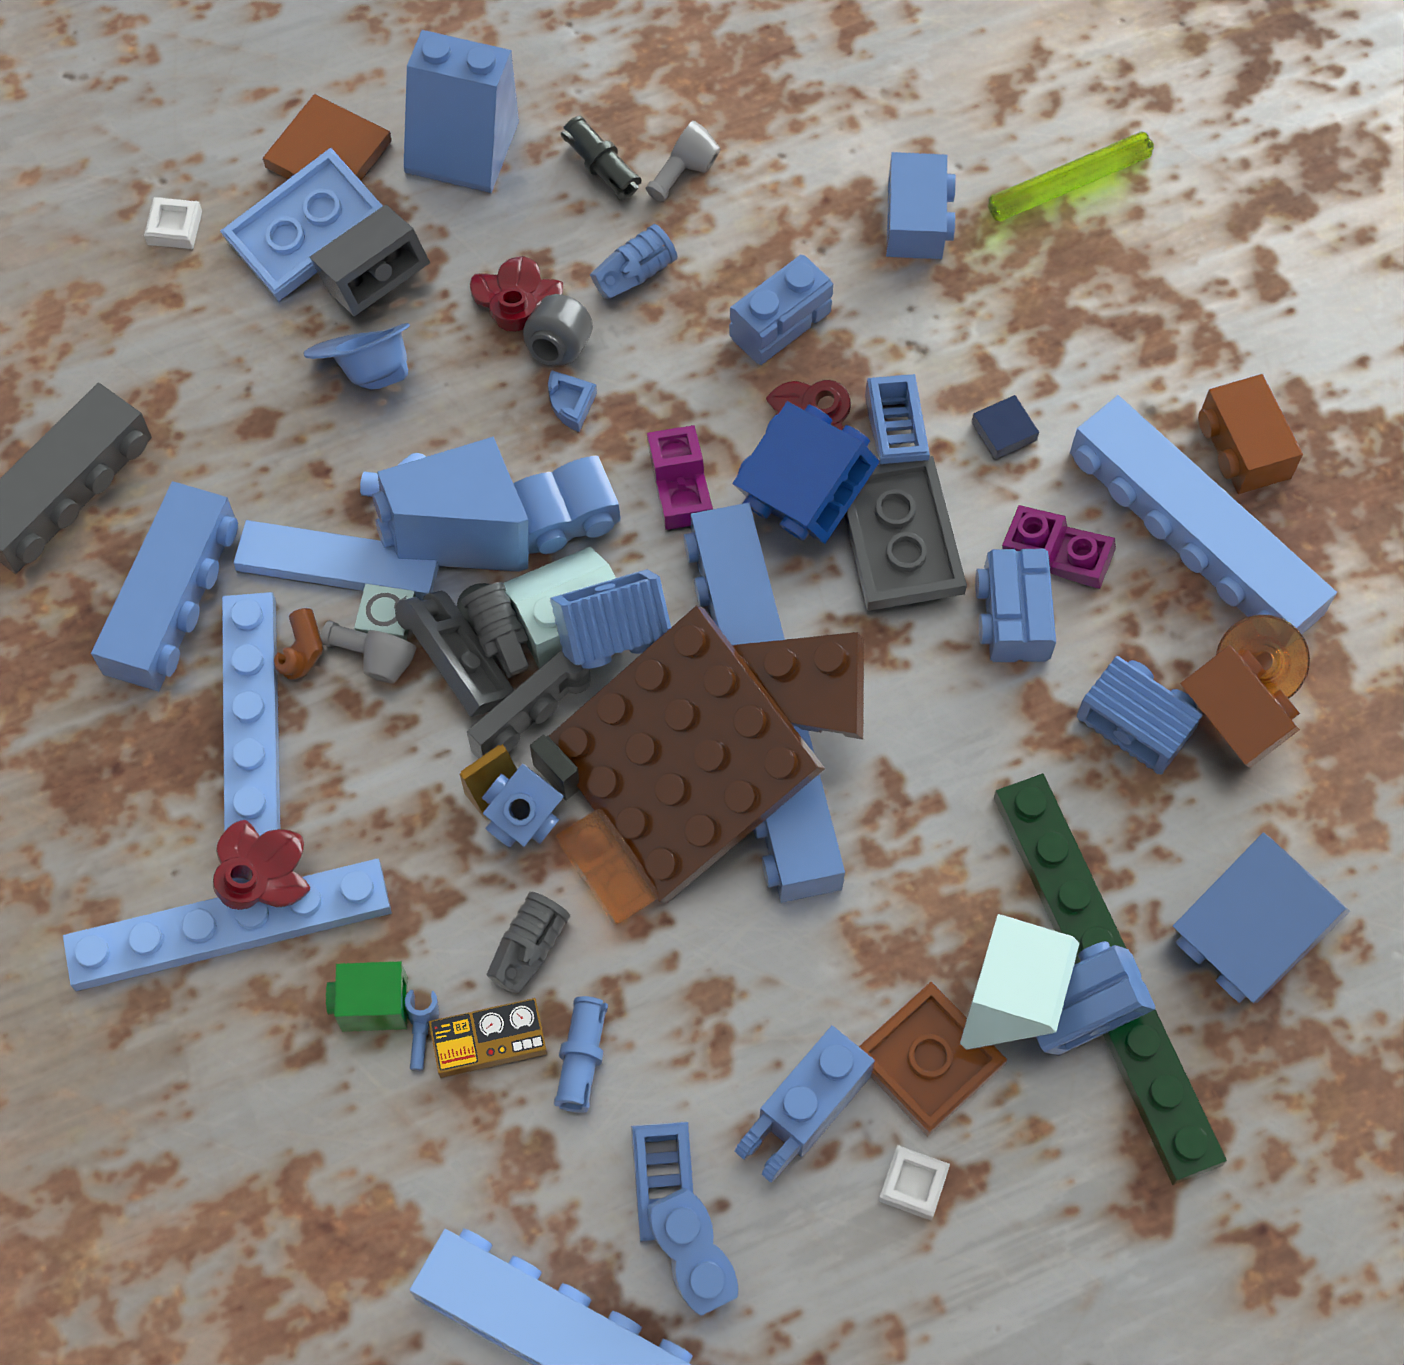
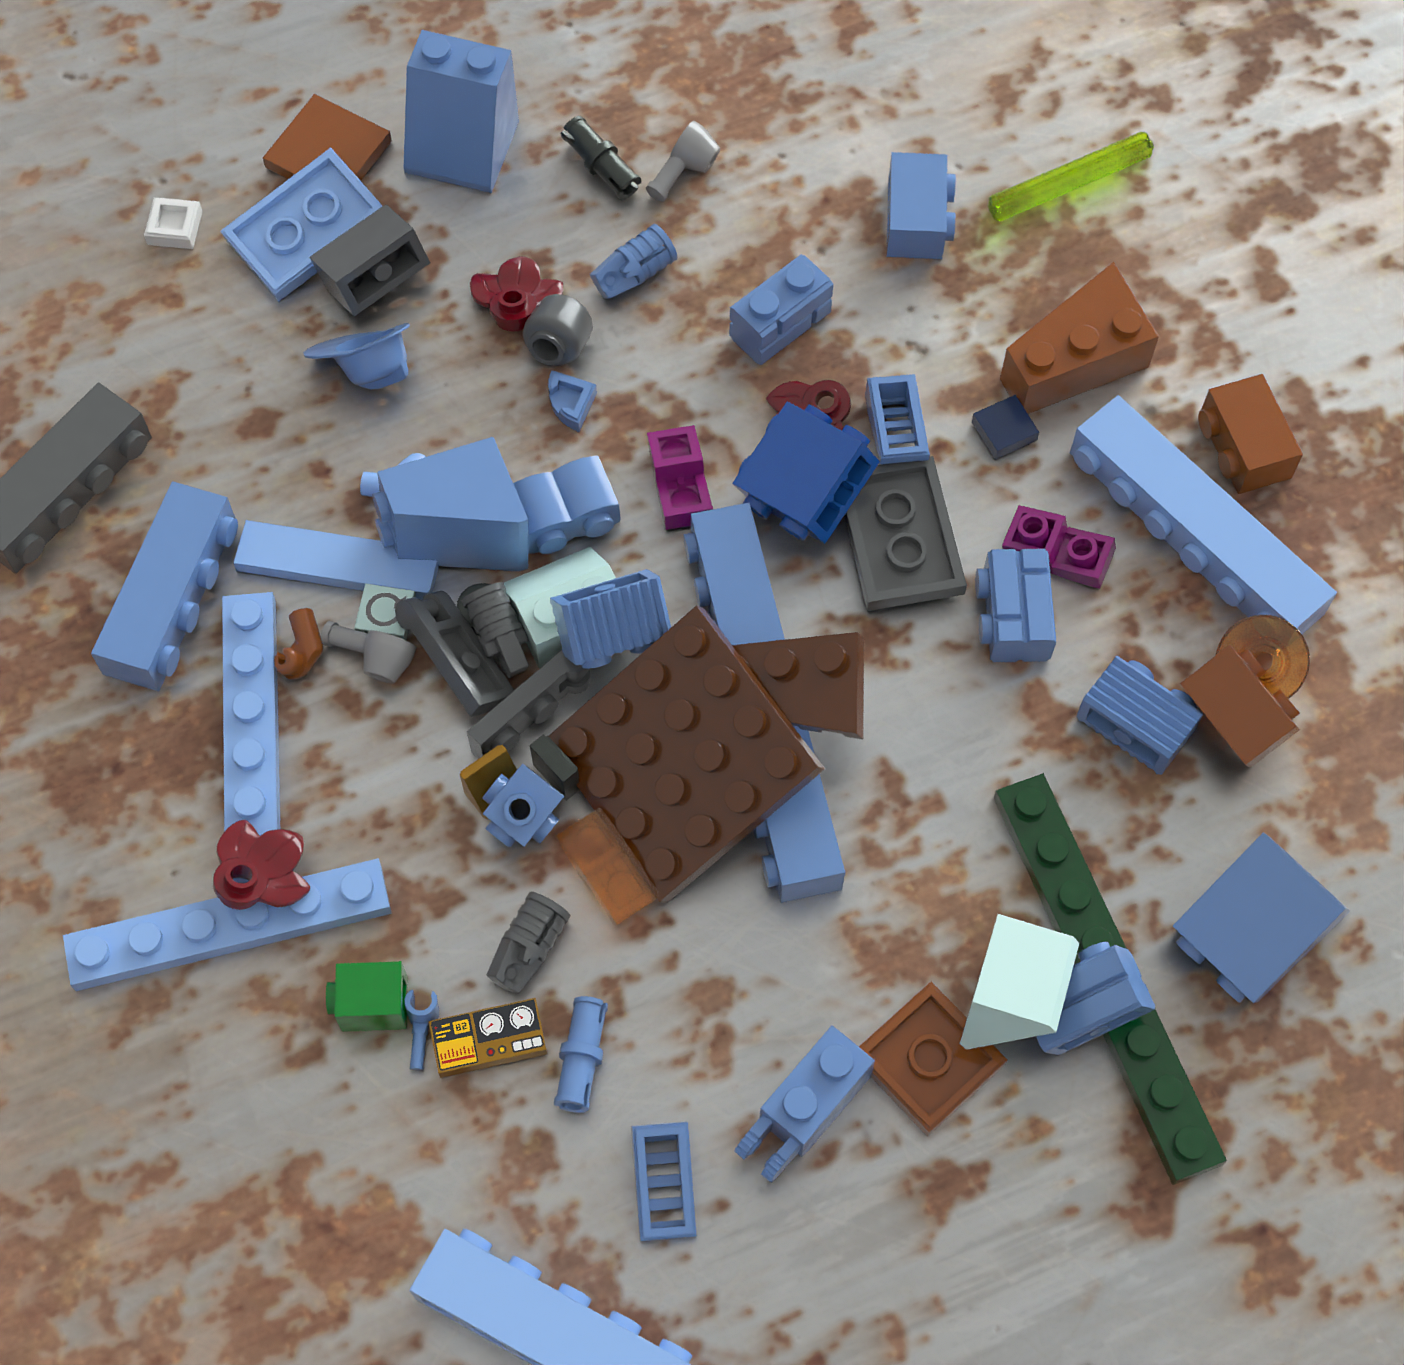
(697, 1265): medium blue brick -> none
(914, 1182): white tile -> none
(1080, 344): none -> dark orange wedge

